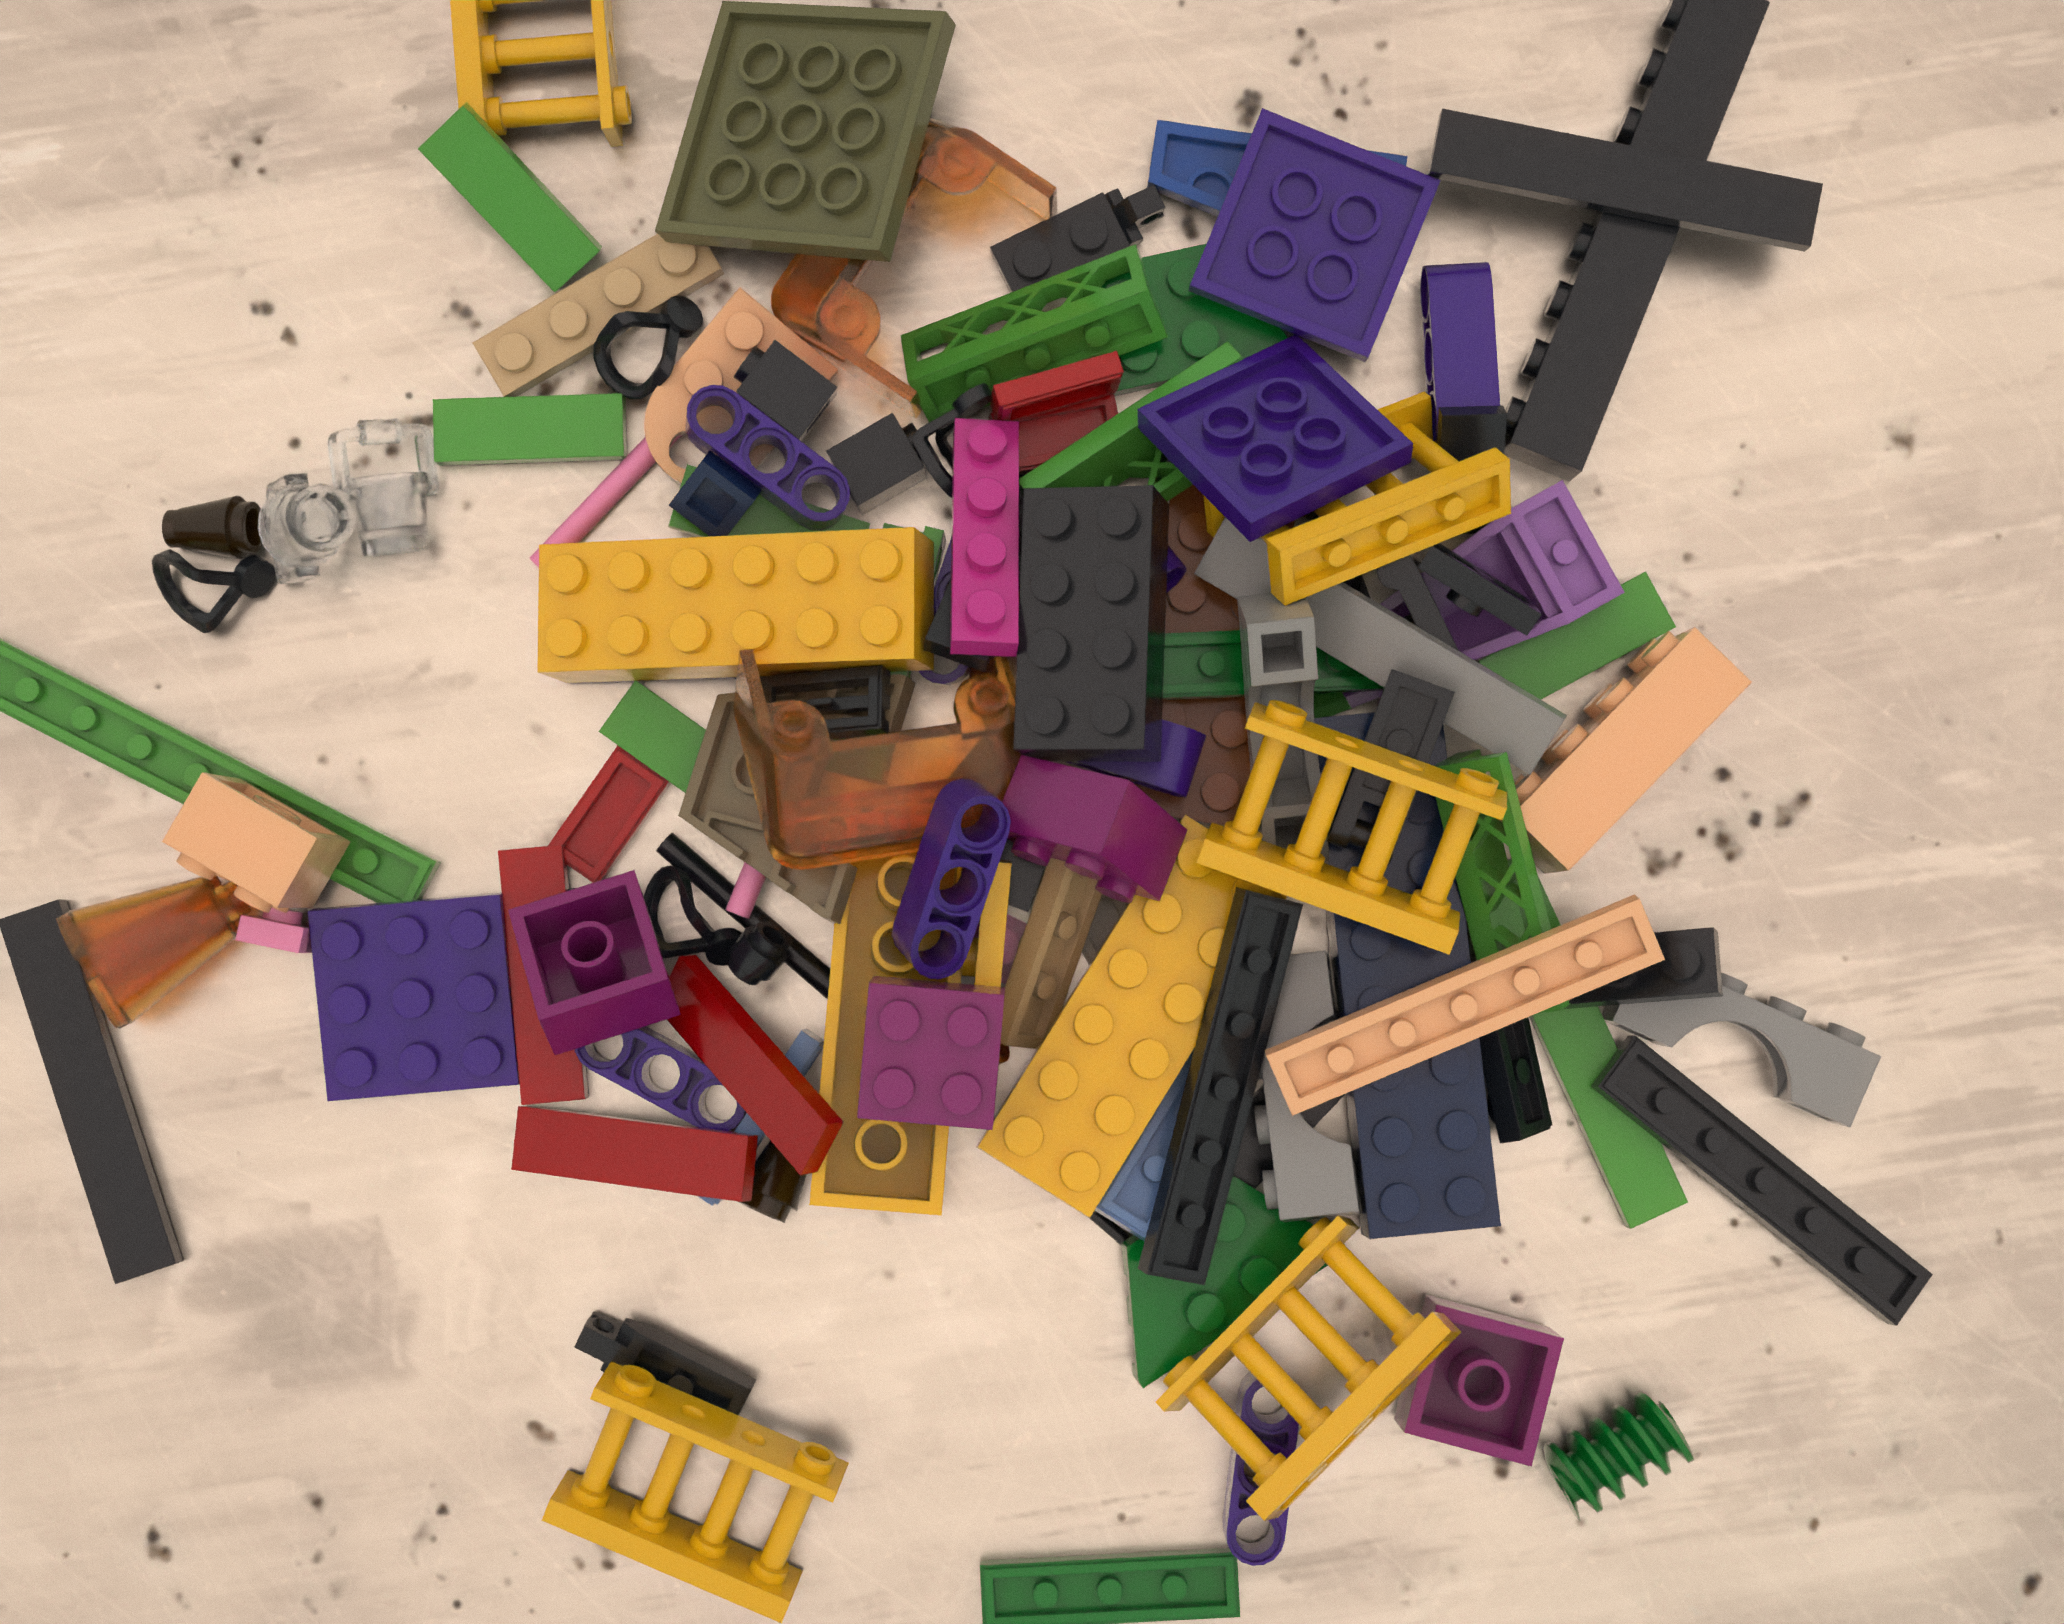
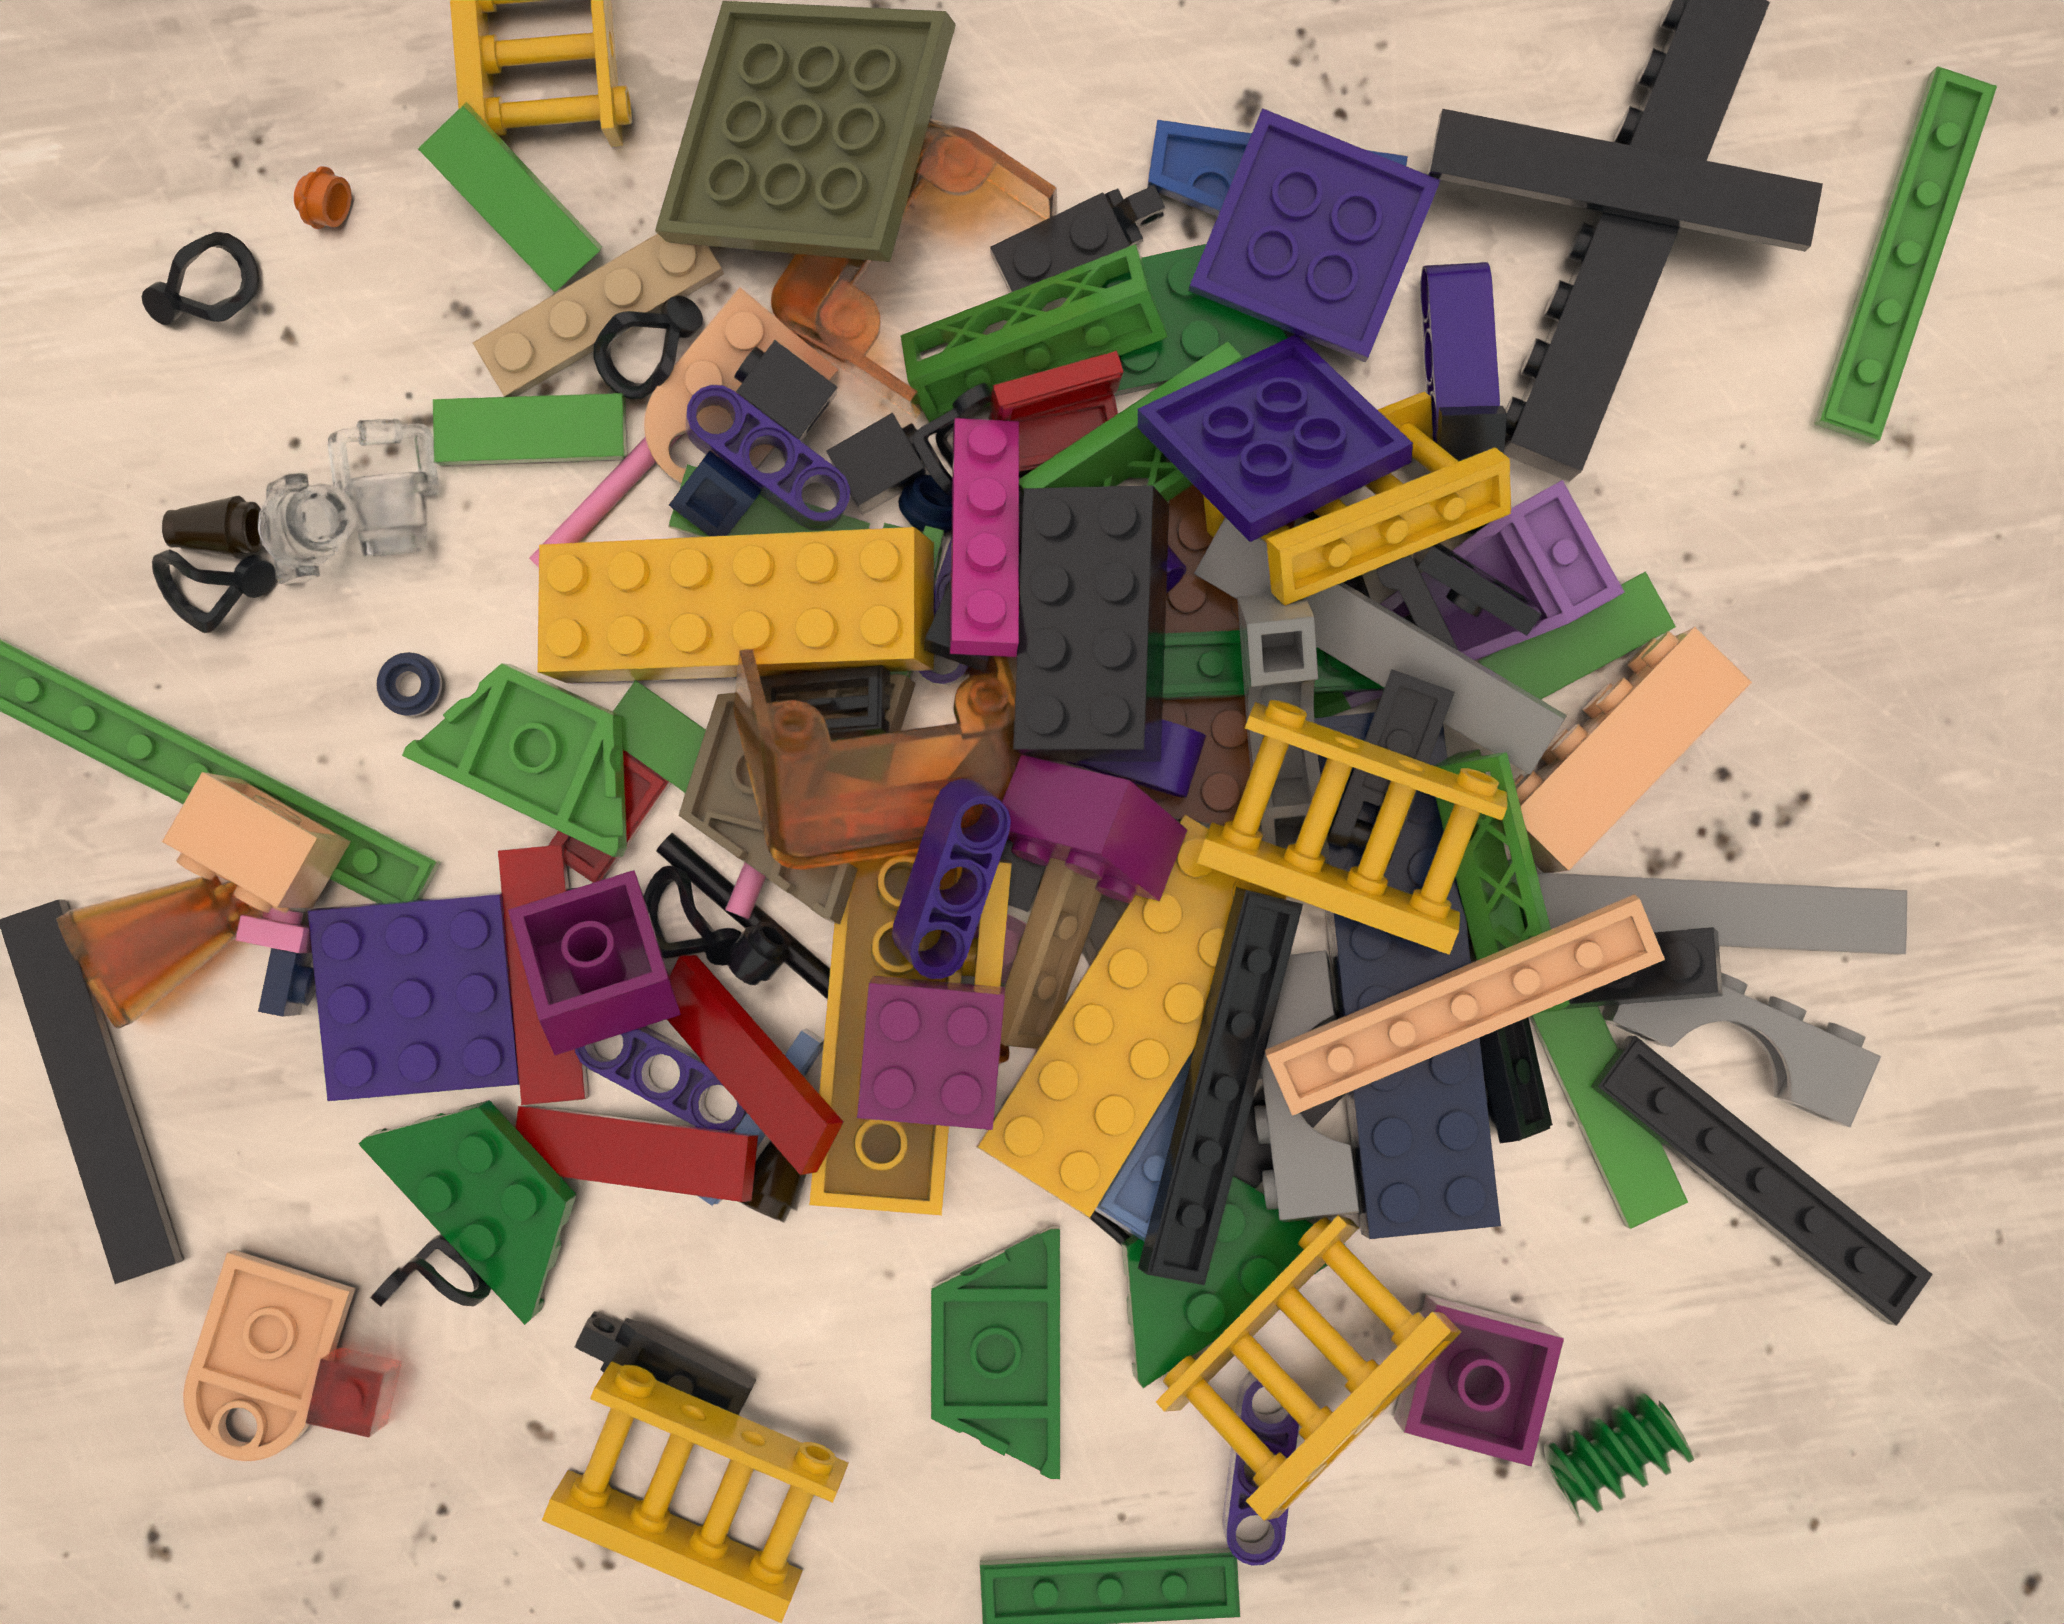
(163, 299): none -> black piece
(261, 1353): none -> light nougat plate
(287, 983): none -> dark blue plate
(322, 198): none -> orange plate
(353, 1392): none -> clear red brick
(390, 680): none -> dark blue plate
(461, 1297): none -> black piece
(482, 1195): none -> green wing
(535, 754): none -> bright green wing
(926, 504): none -> dark blue plate
(1001, 1351): none -> green wing
(1744, 912): none -> light grey tile
(1905, 255): none -> bright green tile

